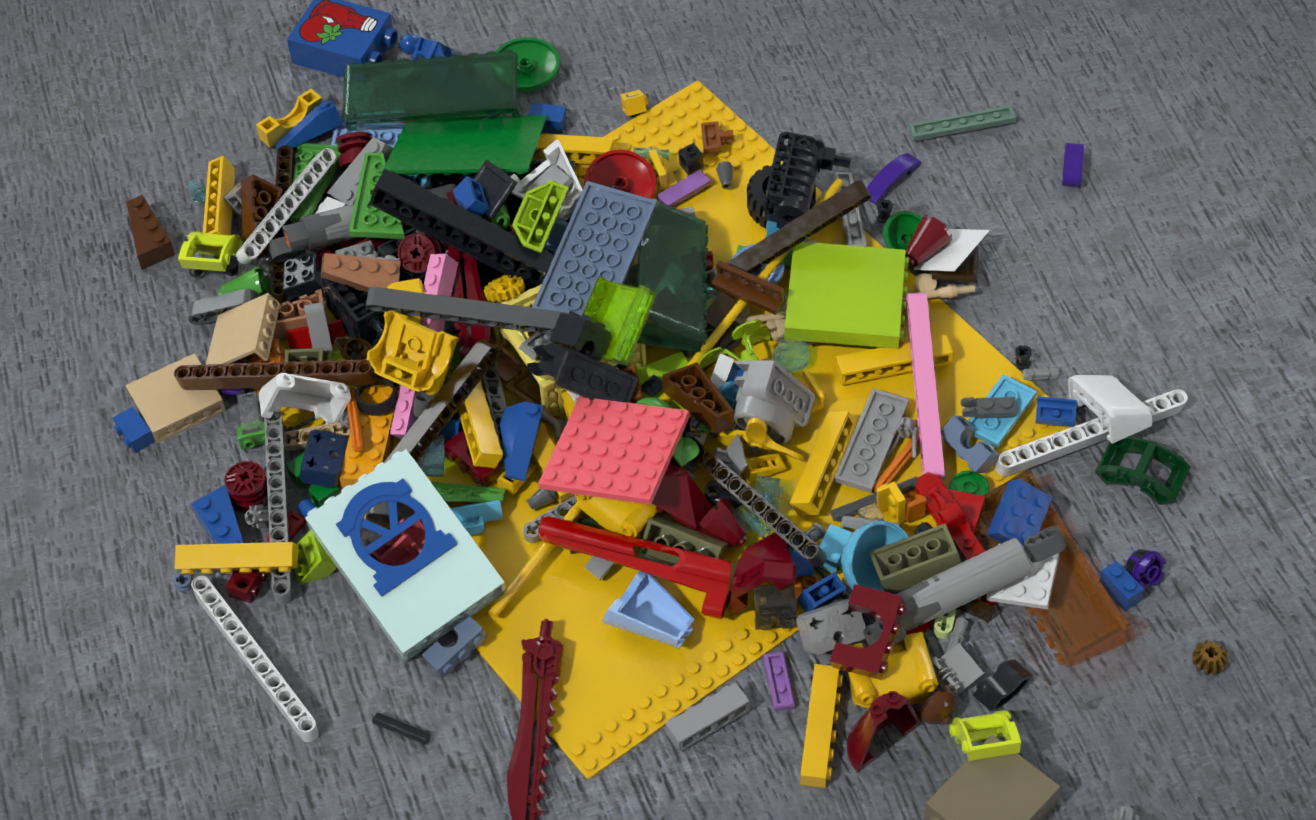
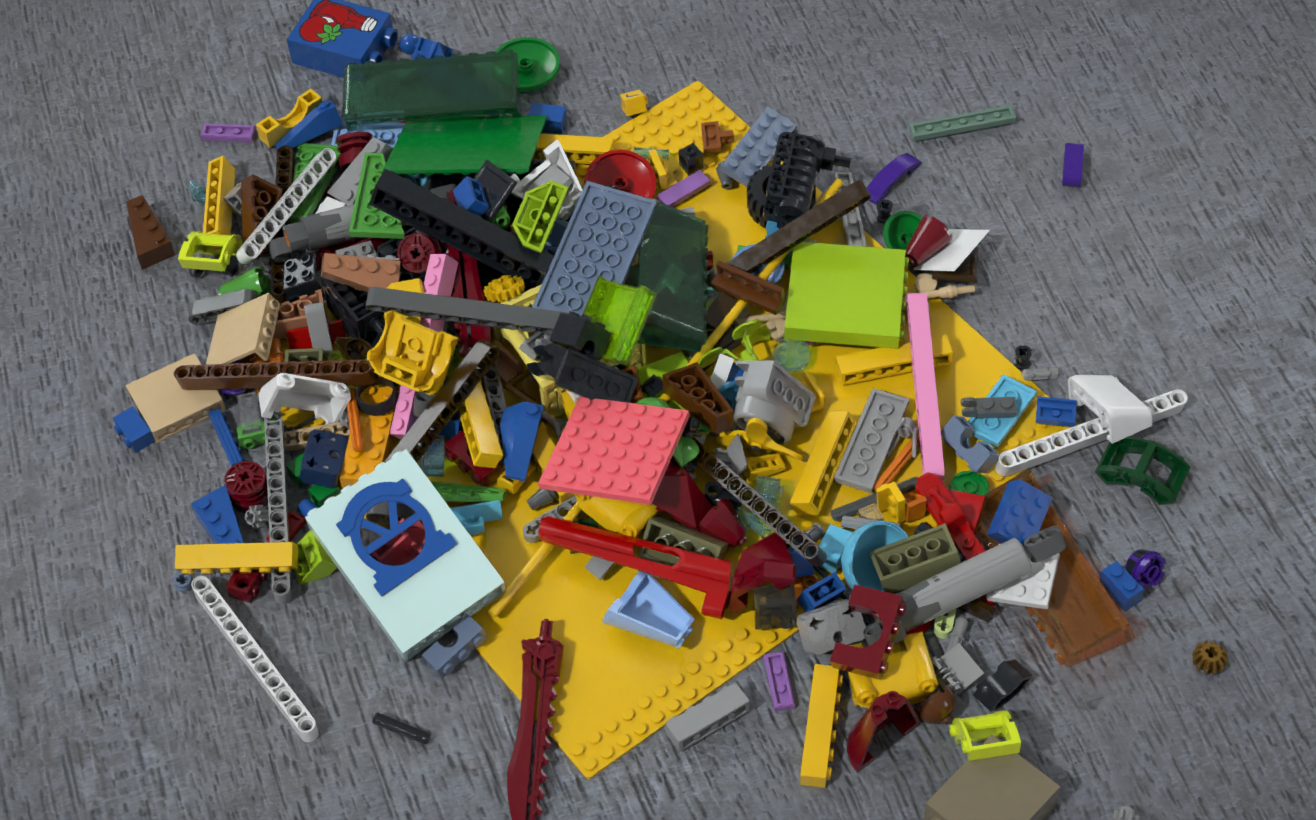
(225, 436): none -> blue piece
(228, 132): none -> medium lavender tile
(757, 146): none -> sand blue plate

